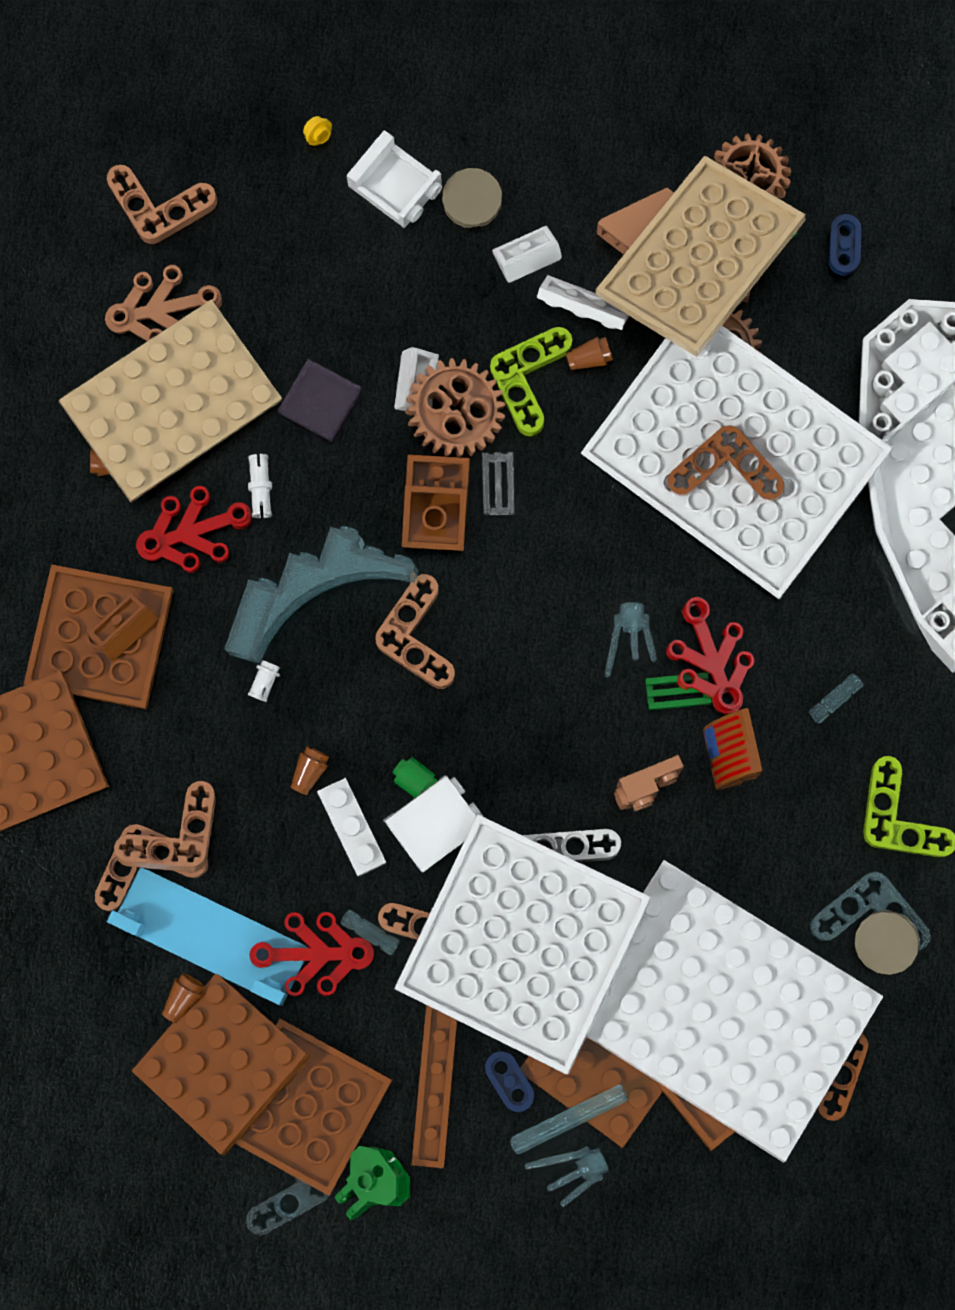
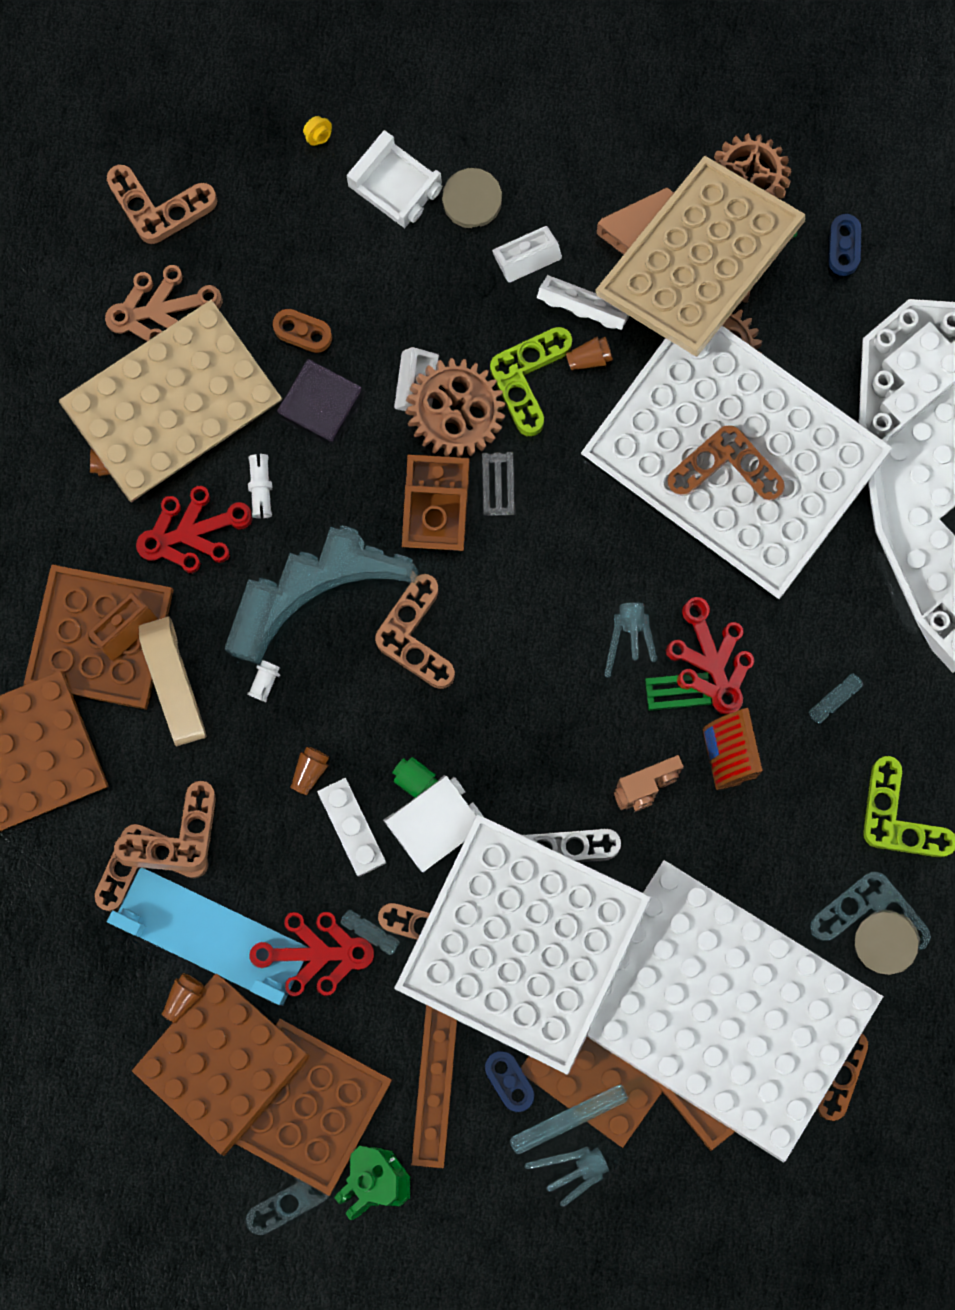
(171, 681): none -> tan beam
(304, 329): none -> dark orange plate

